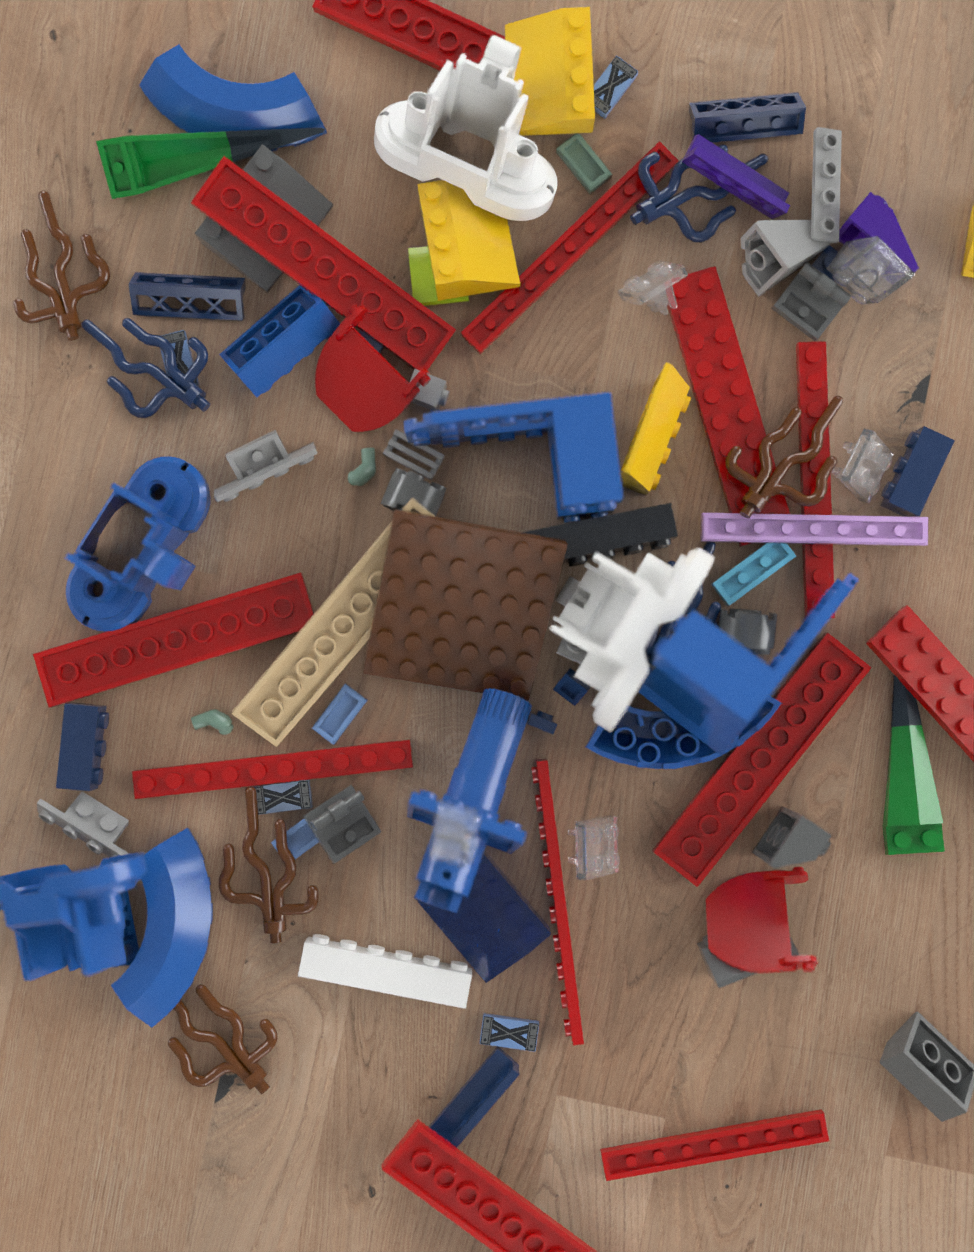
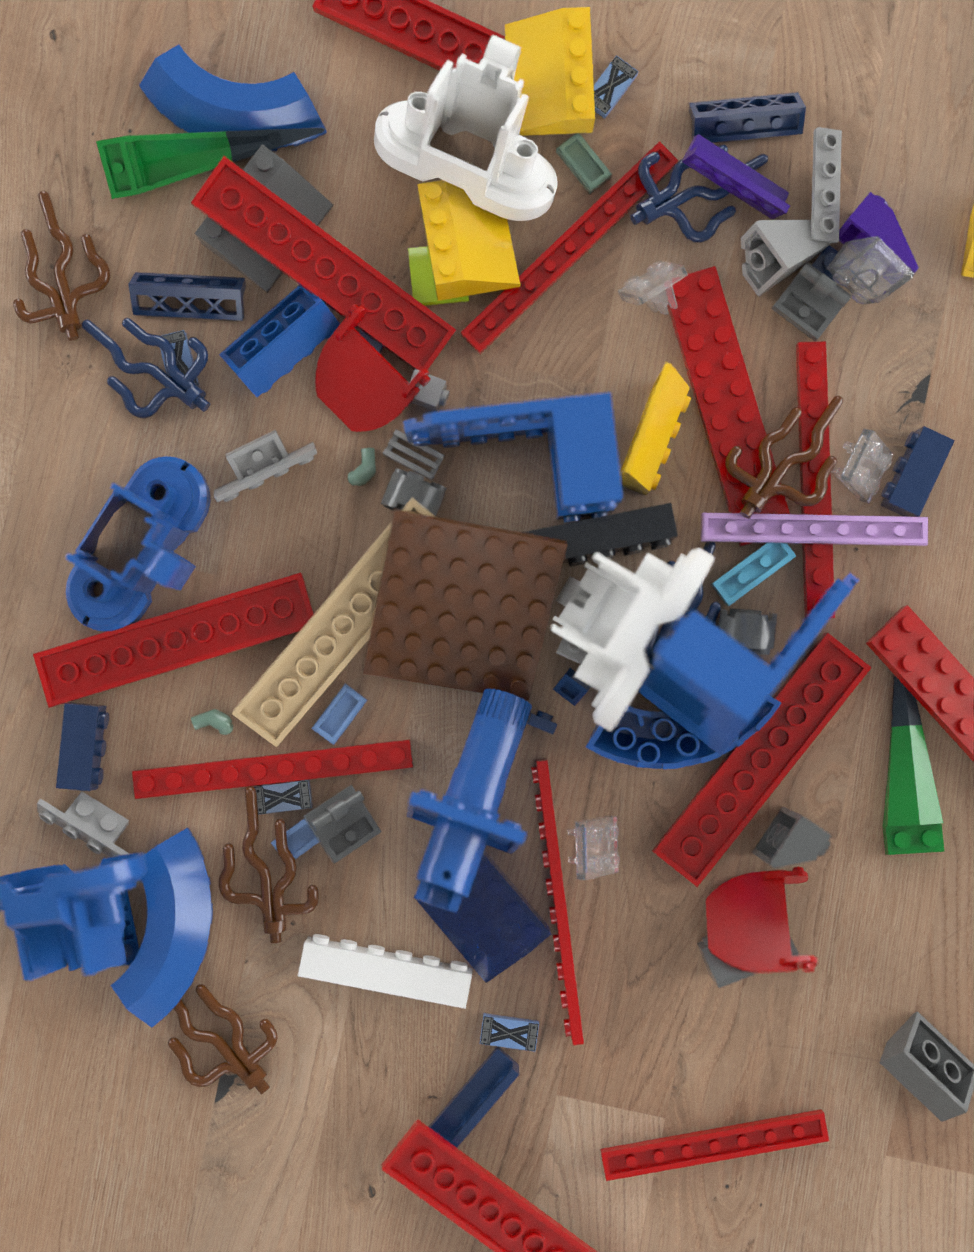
(453, 834): clear brick -> none

